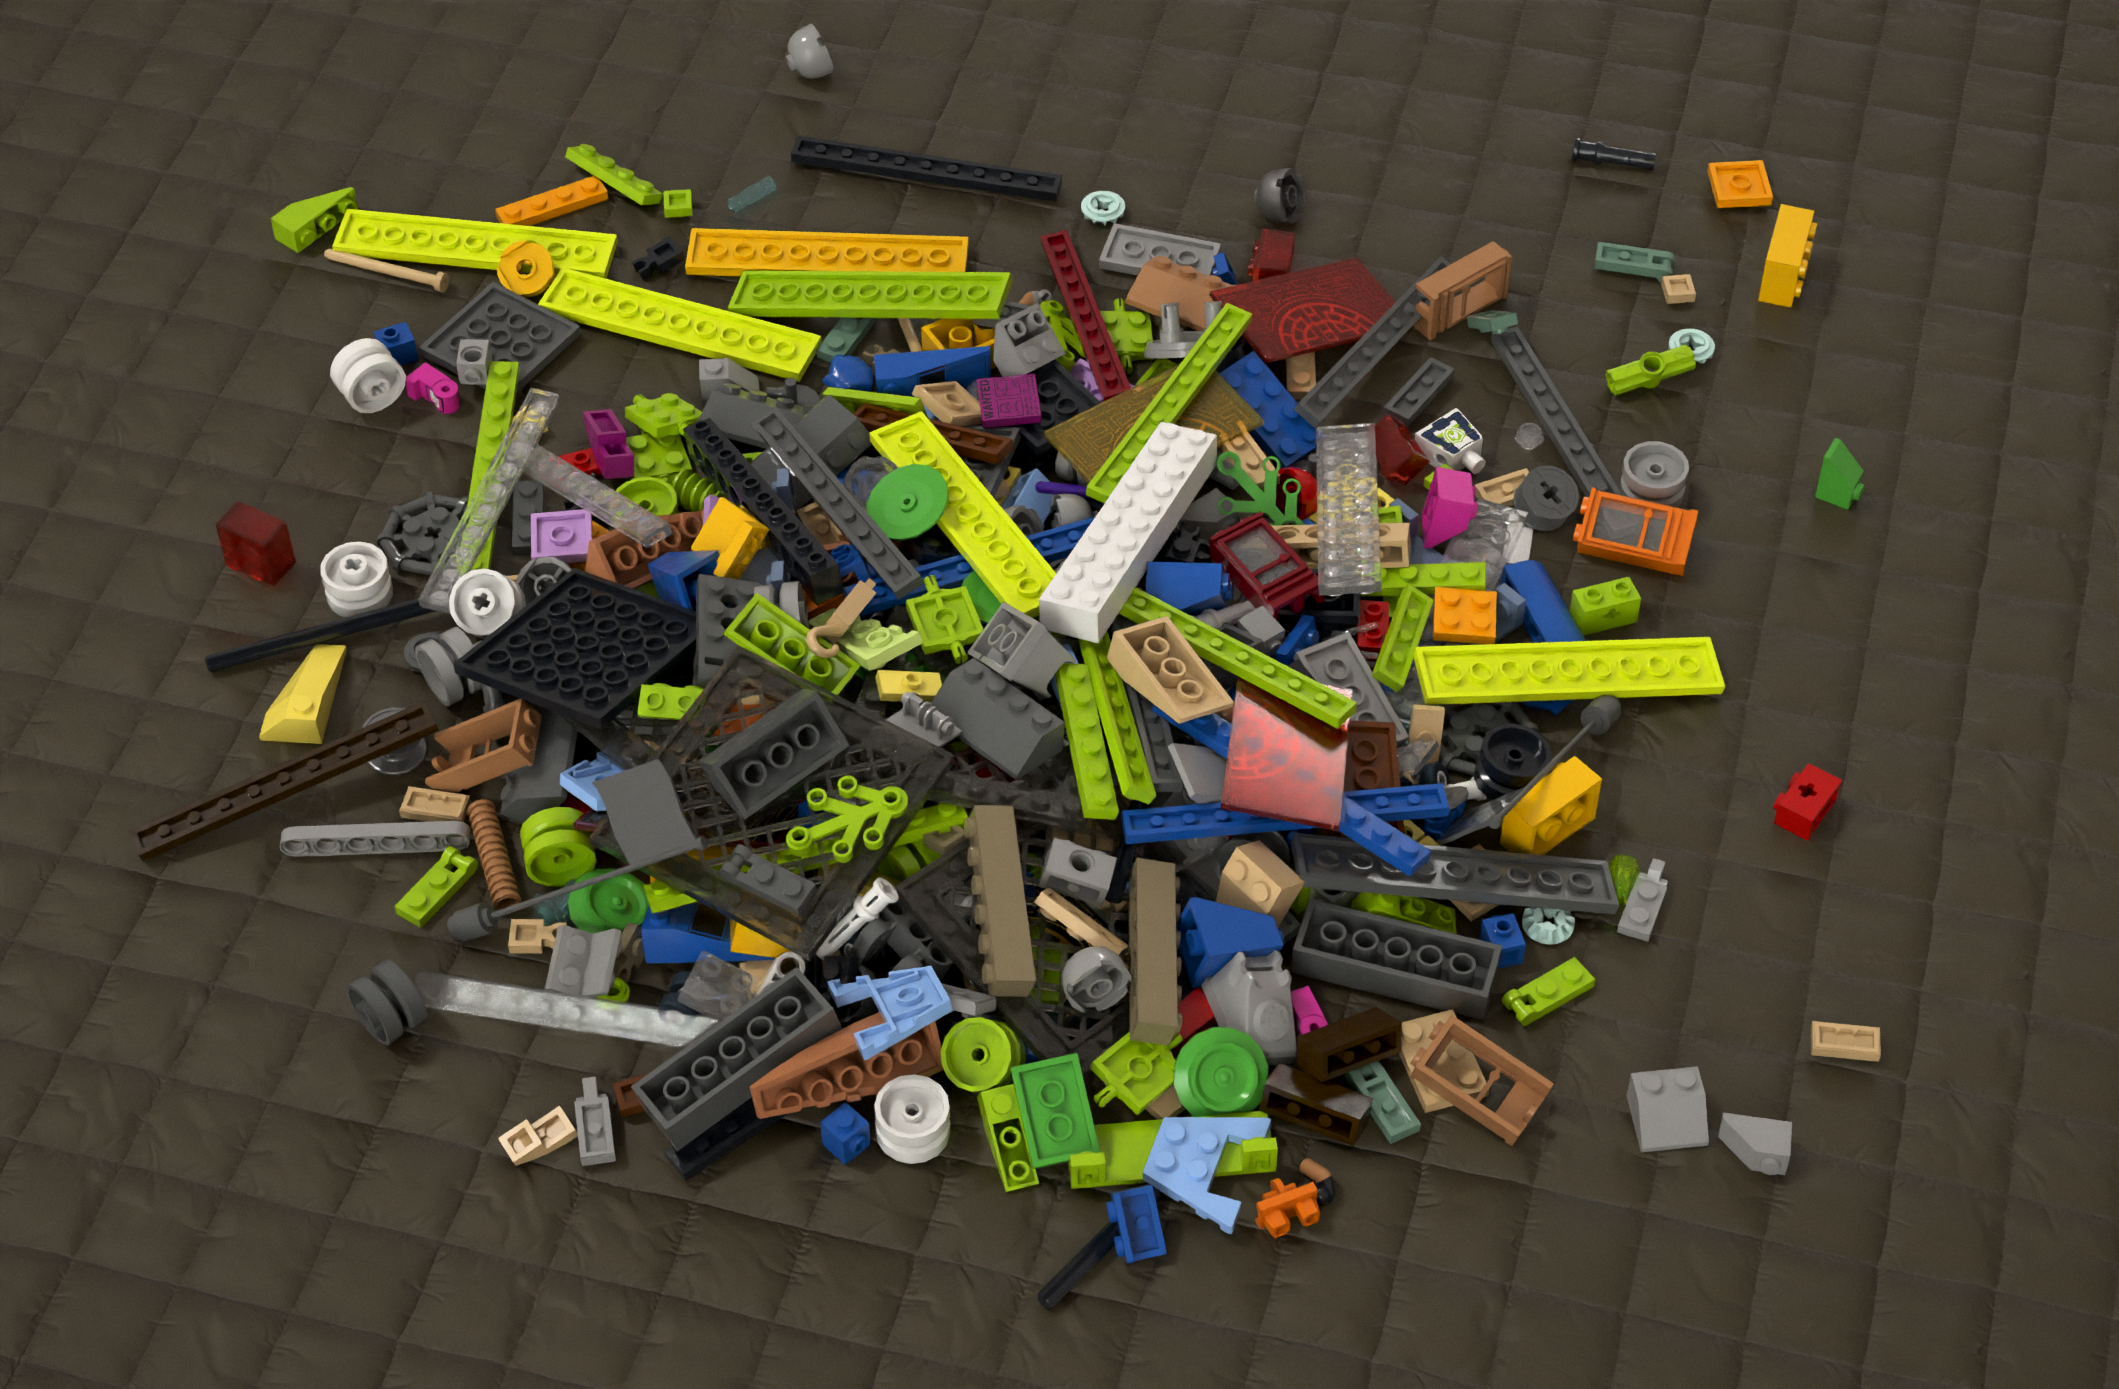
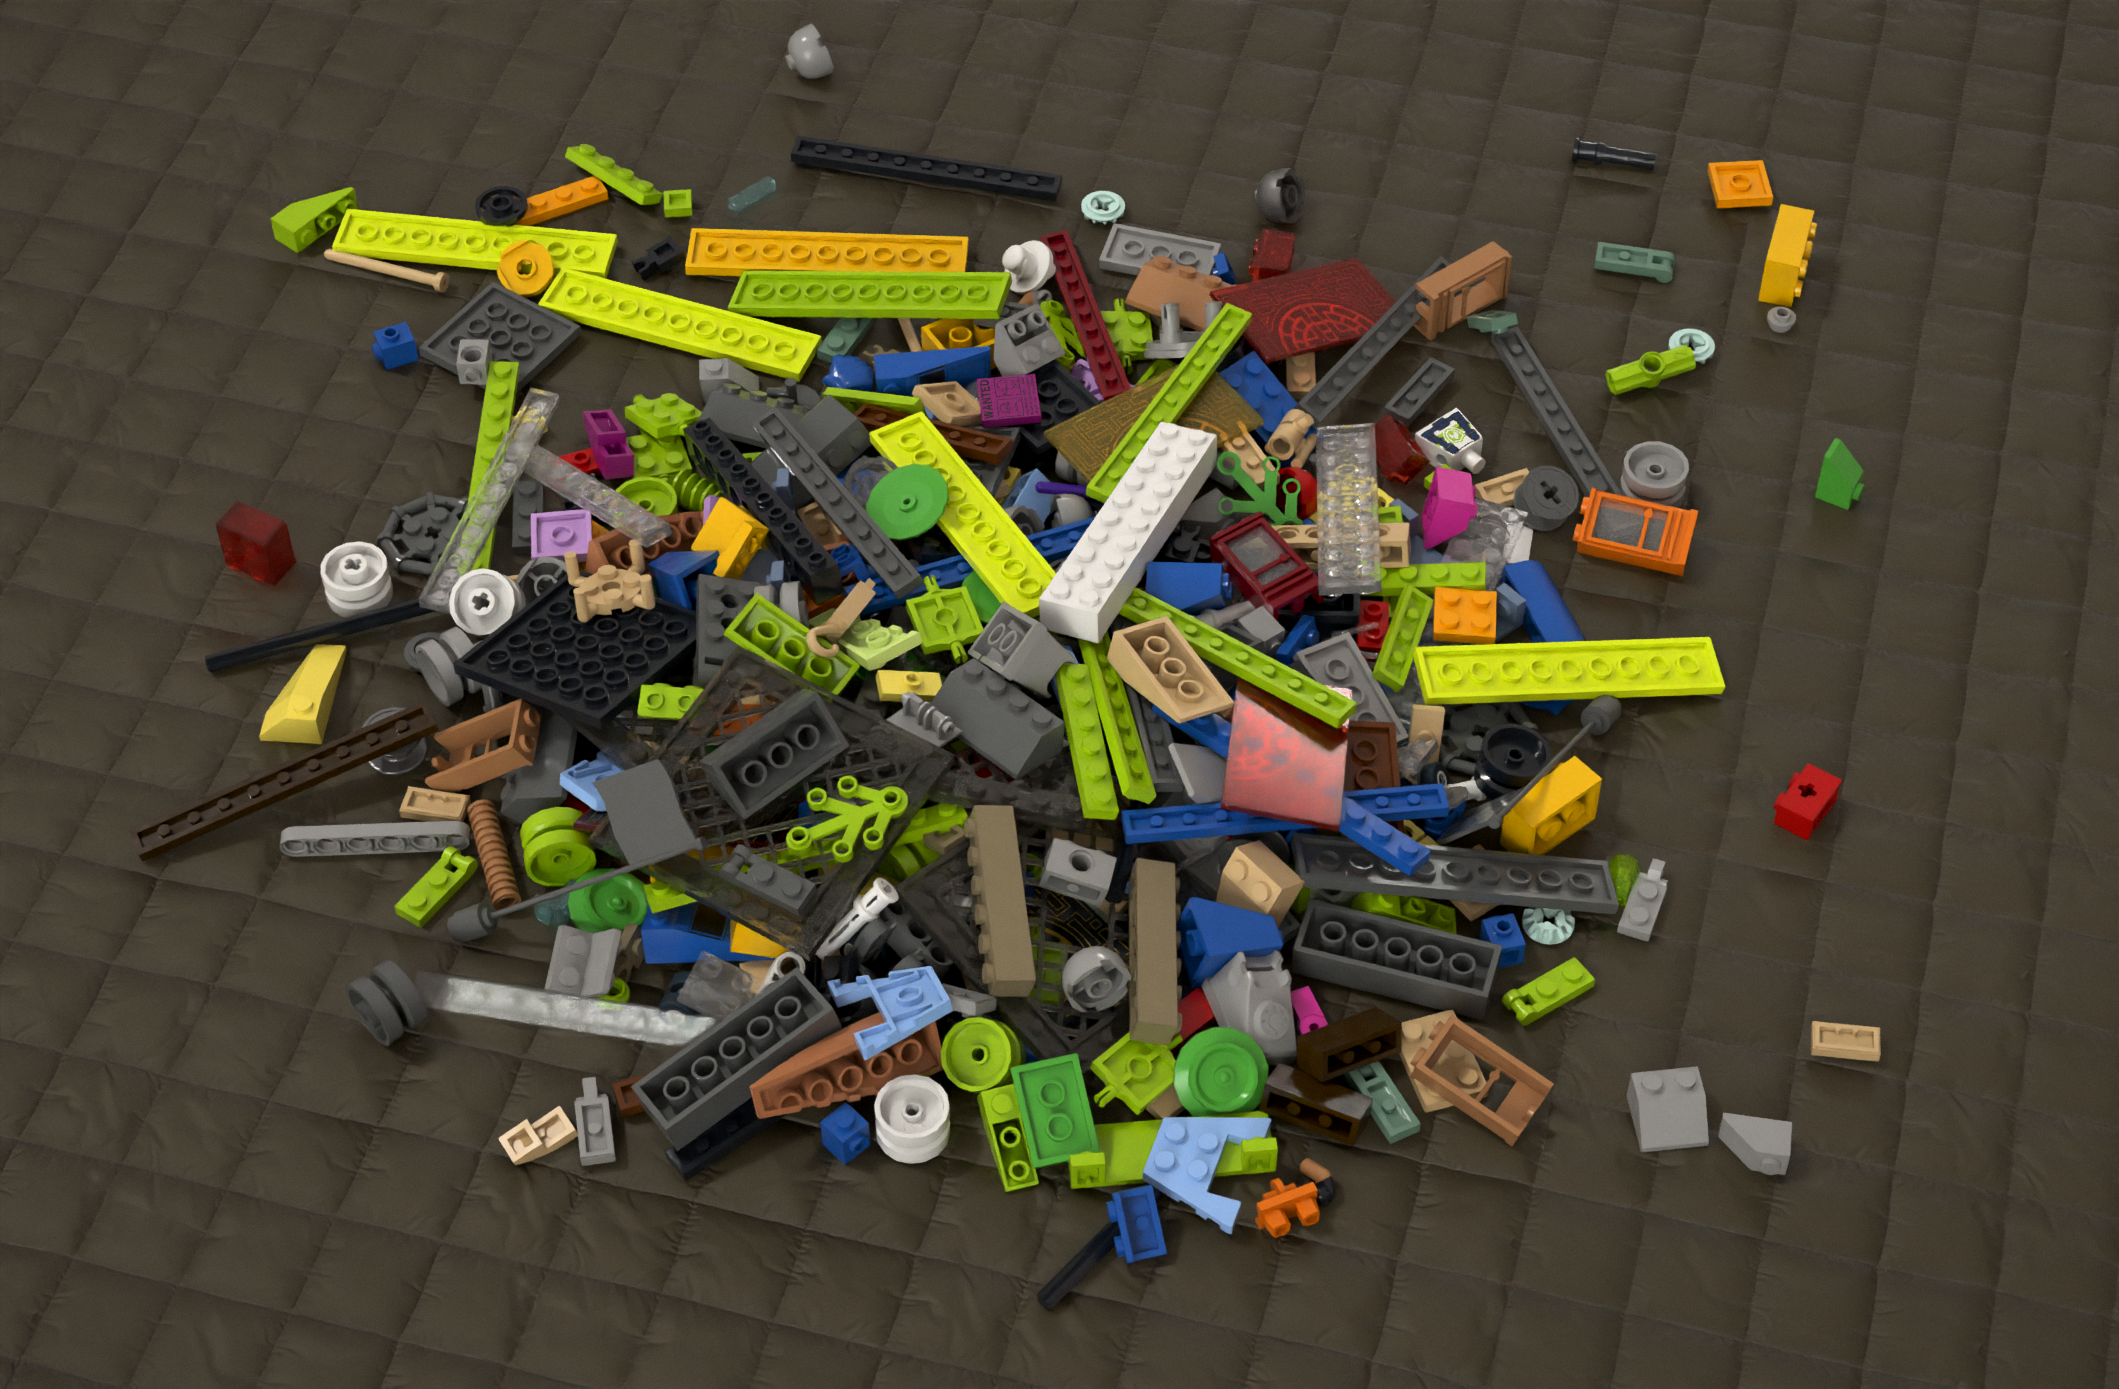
(367, 375): white wheel -> none
(434, 387): dark pink leg -> none
(502, 208): none -> black wheel
(531, 935): tan plate -> none
(610, 586): none -> tan plate
(1029, 266): none -> white plate
(1078, 923): tan plate -> none
(1290, 439): none -> tan pin
(1529, 436): clear plate -> none
(1605, 605): lime brick -> none
(1678, 289): tan plate -> none
(1781, 319): none -> light grey plate

